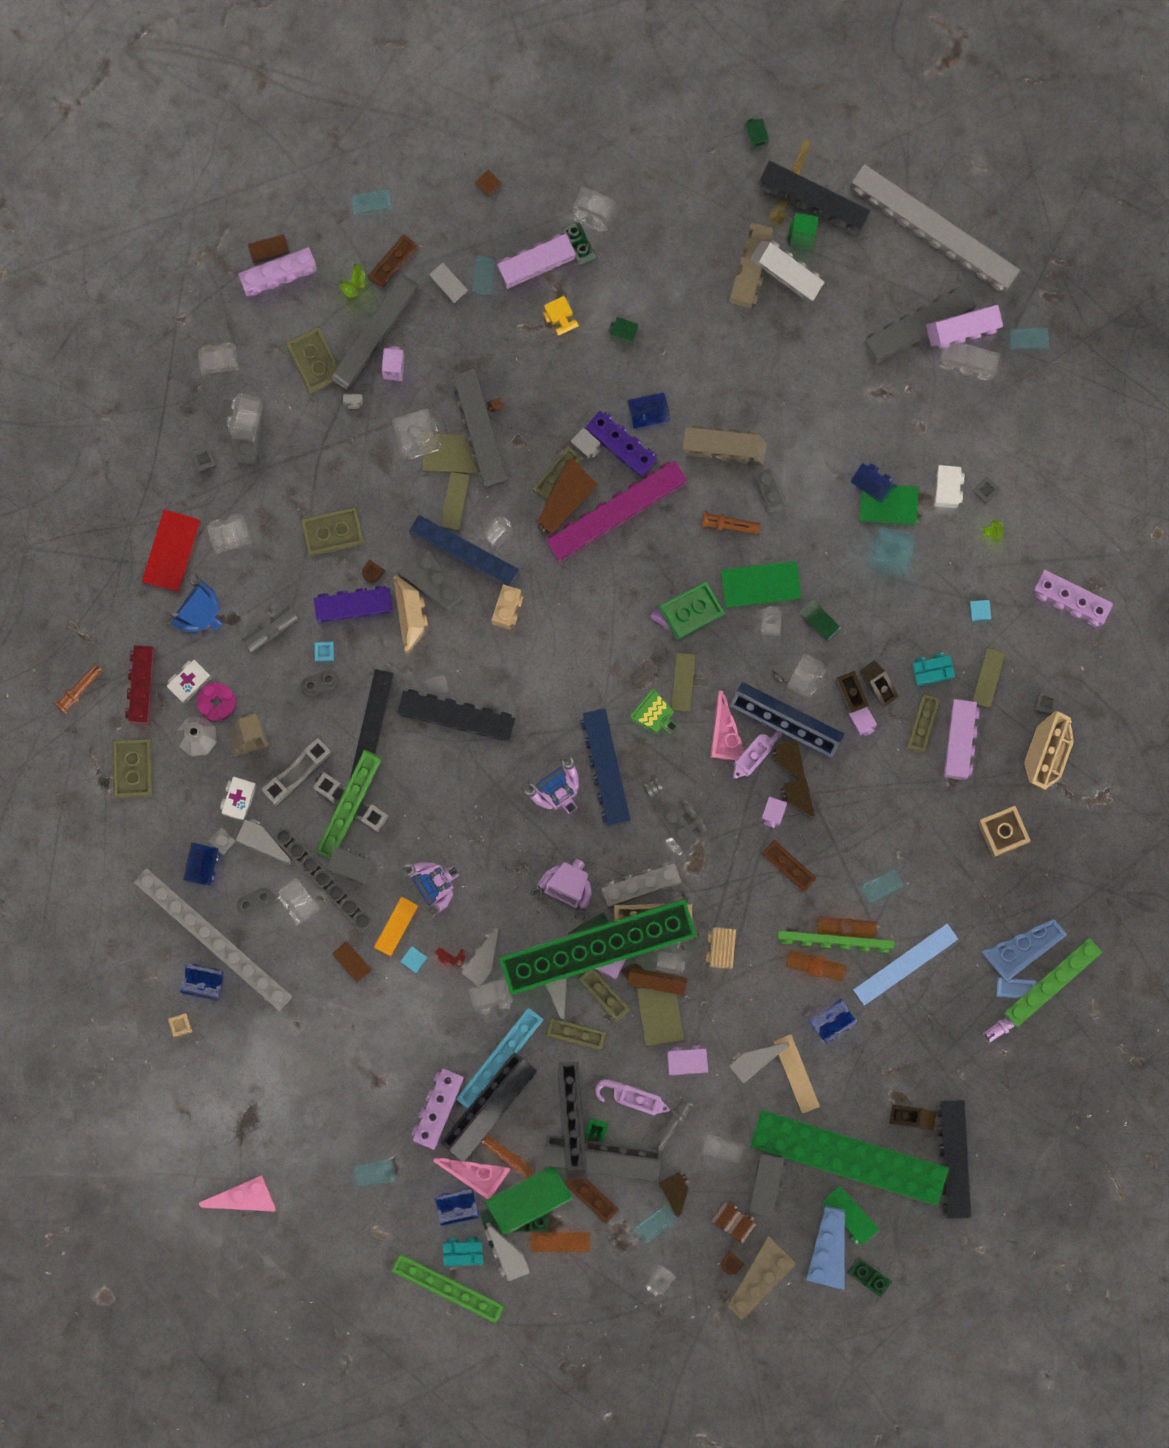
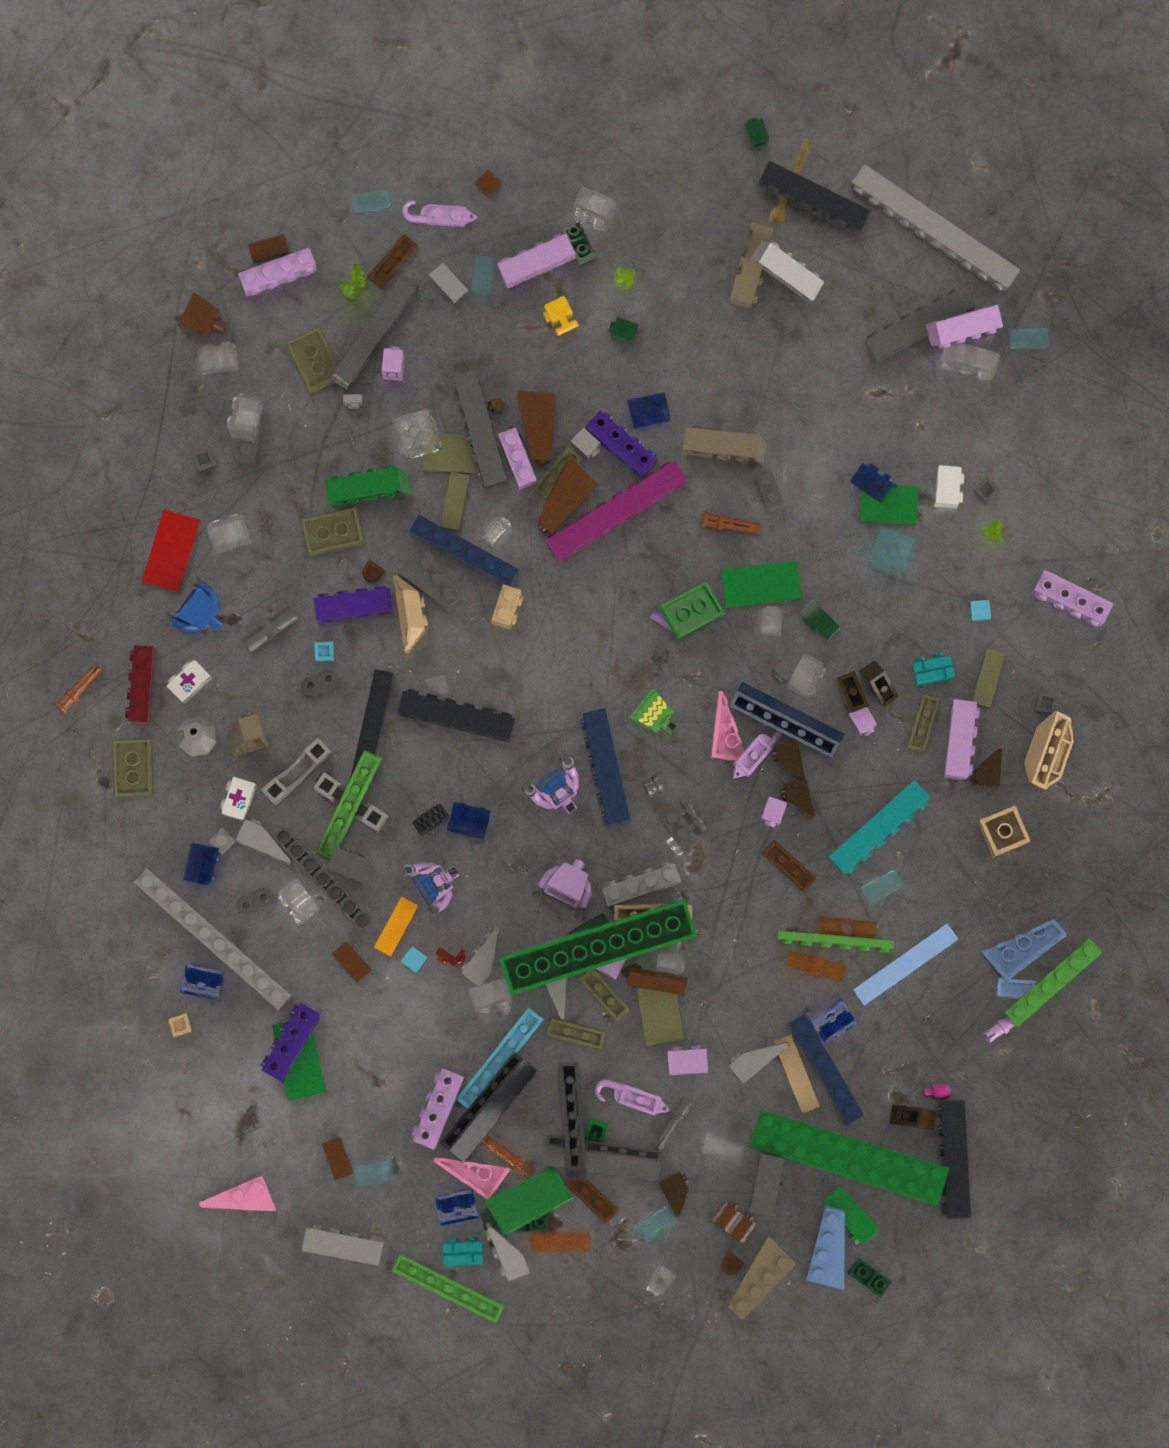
(201, 317): none -> reddish brown torso
(222, 710): dark pink plate -> none
(291, 1042): none -> dark purple brick
(306, 1074): none -> green tile
(337, 1158): none -> reddish brown tile
(343, 1246): none -> light grey brick
(367, 485): none -> green wedge
(430, 819): none -> black tyre
(439, 215): none -> lavender plate
(469, 820): none -> clear blue bracket
(517, 459): none -> lavender brick
(538, 421): none -> reddish brown slope
(624, 274): none -> clear neon green tile
(683, 682): olive tile -> none
(721, 948): tan brick -> none
(802, 231): green brick -> none
(825, 1069): none -> dark blue brick
(878, 828): none -> teal brick
(938, 1092): none -> dark pink cylinder
(988, 772): none -> dark brown slope

